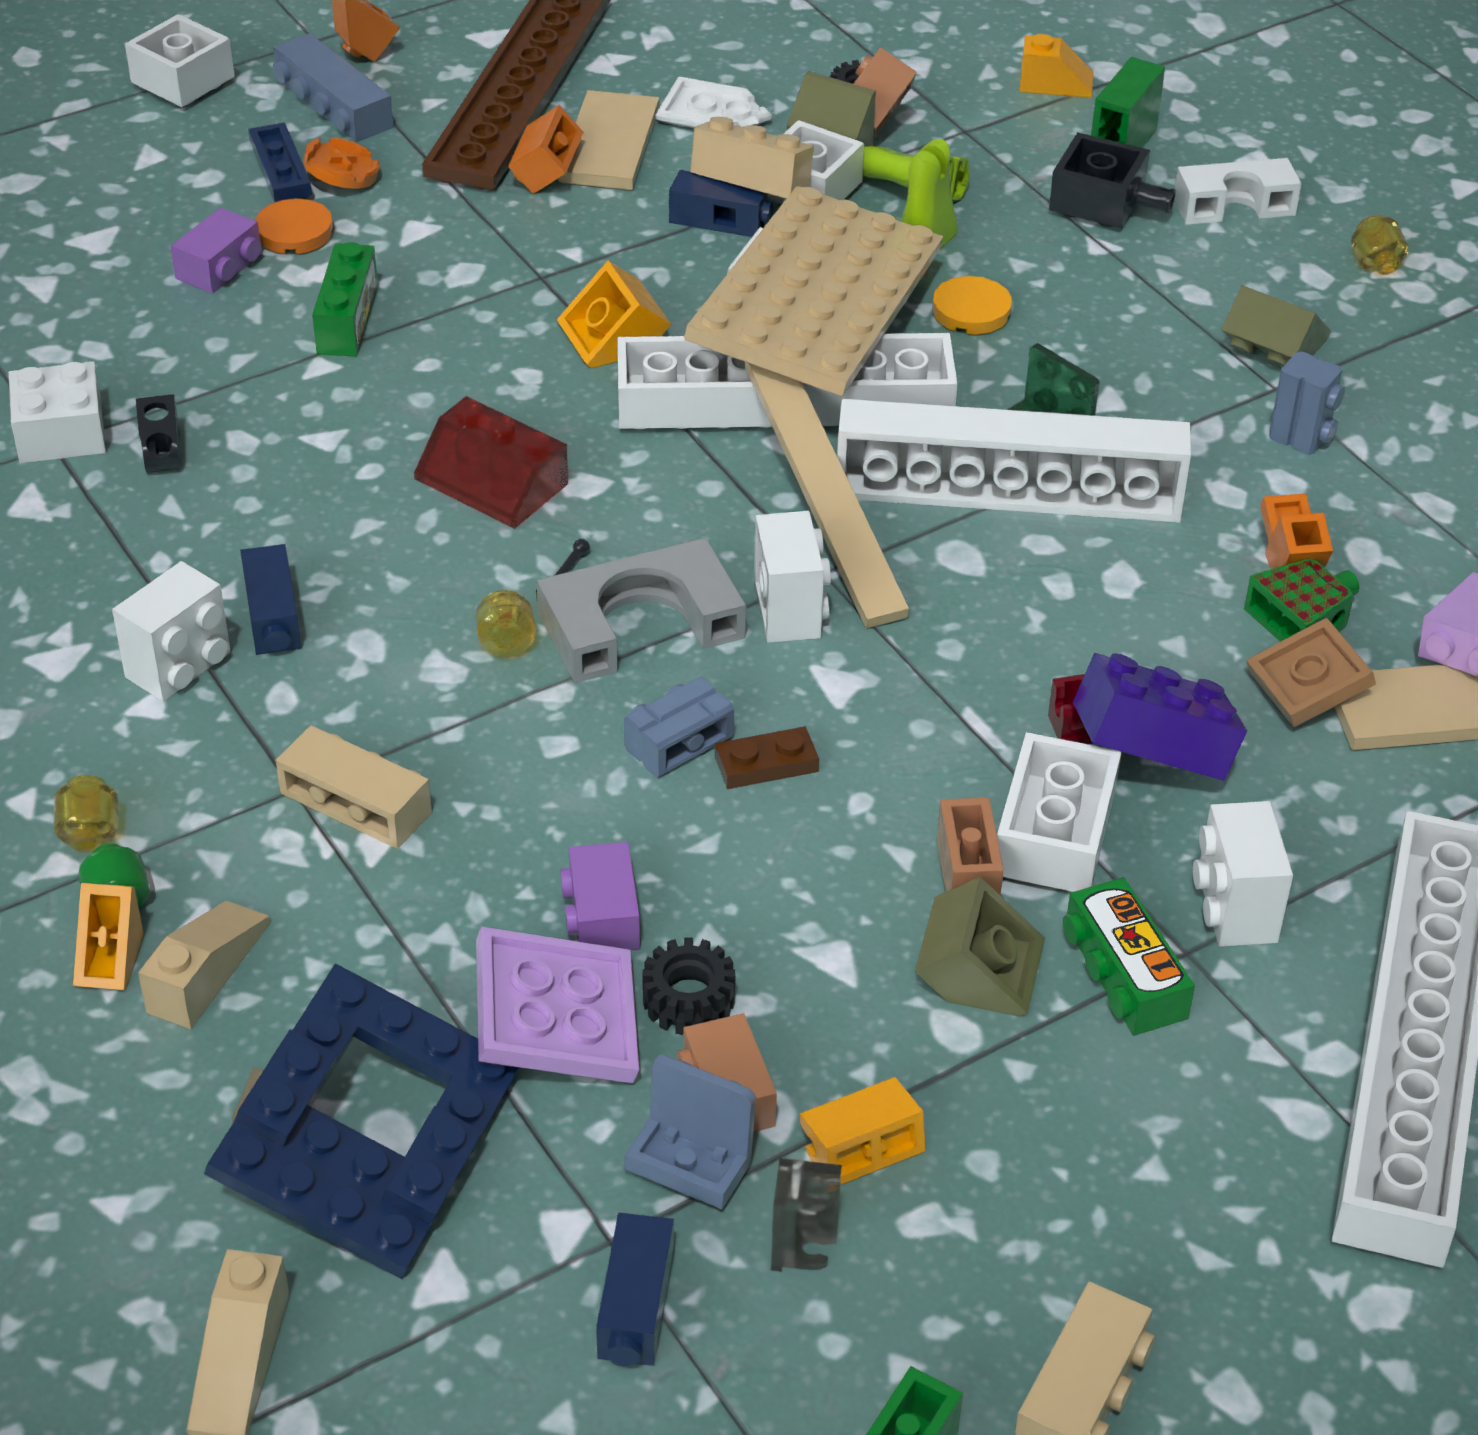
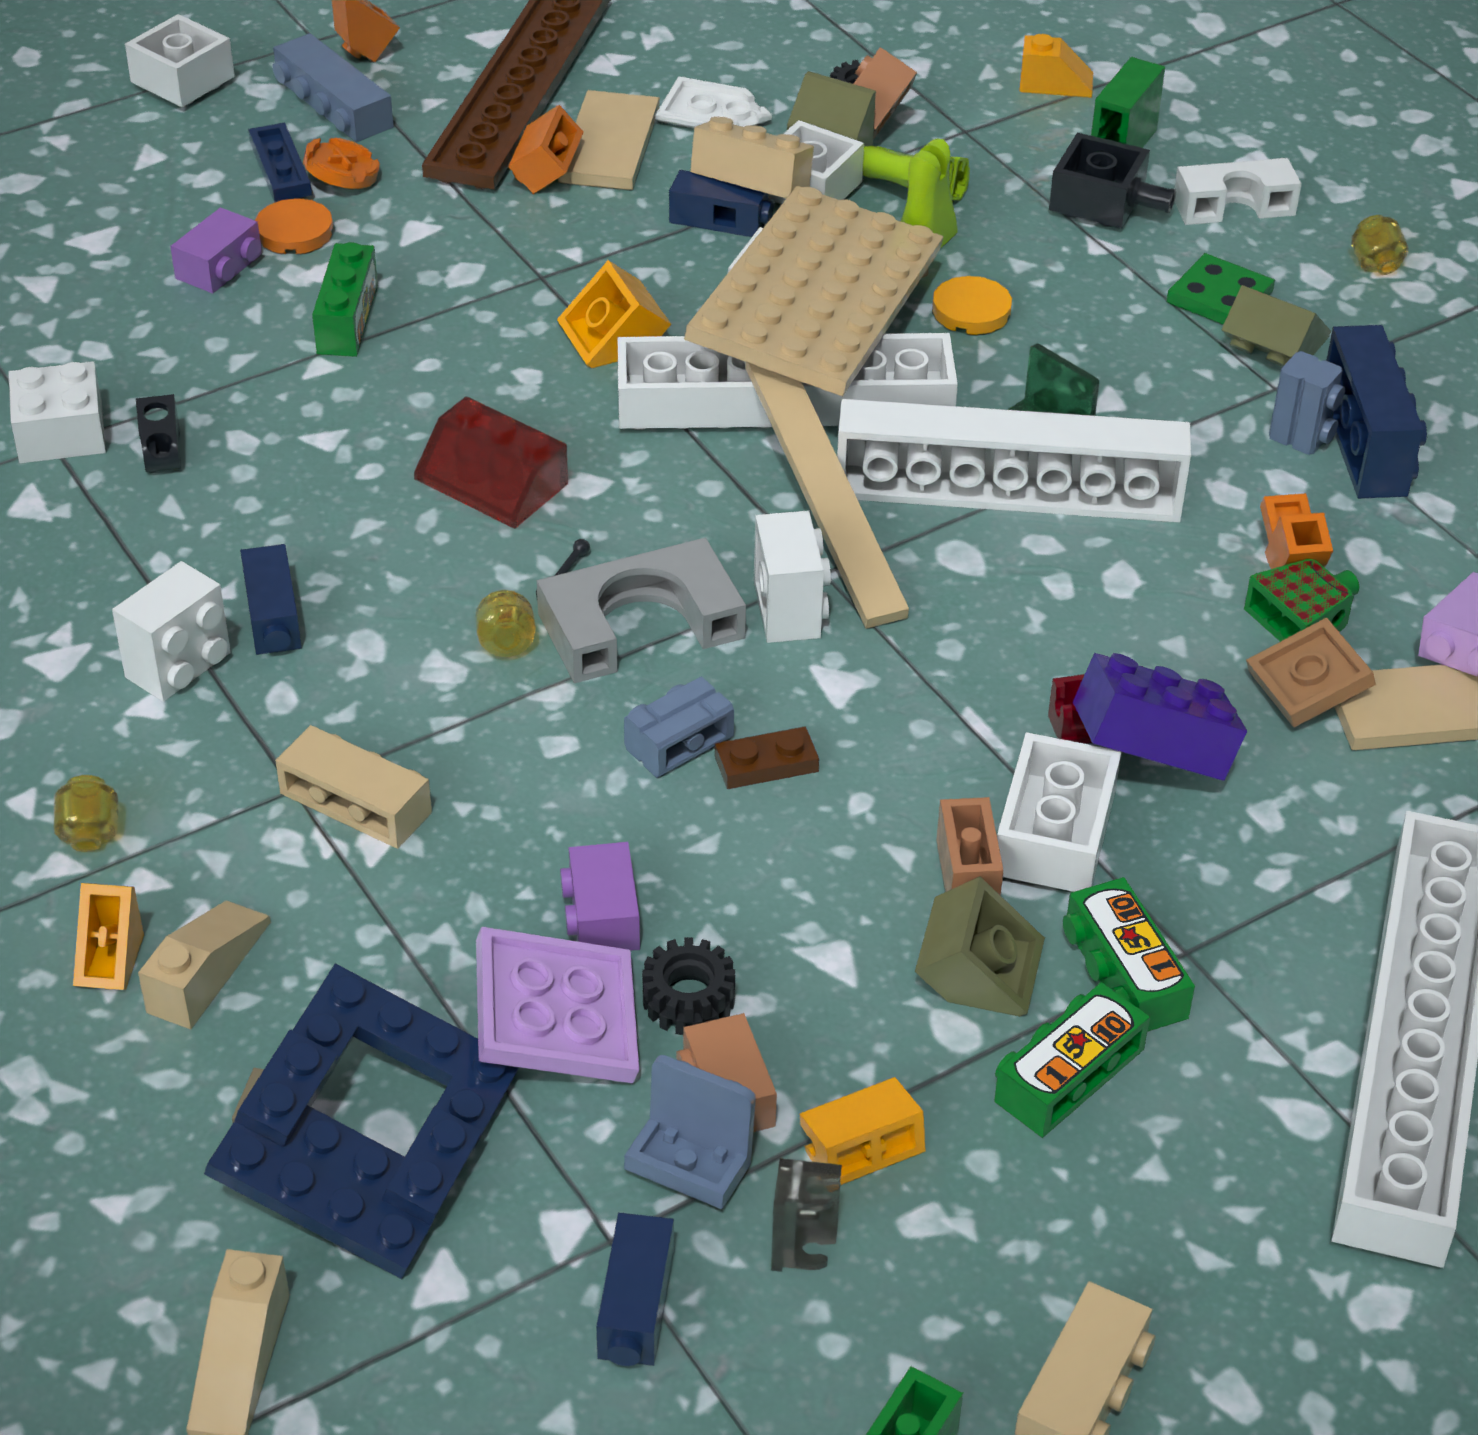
(116, 866): green head -> none
(1070, 1059): none -> brick
(1212, 286): none -> green tile
(1243, 873): white brick -> none
(1377, 415): none -> dark blue brick

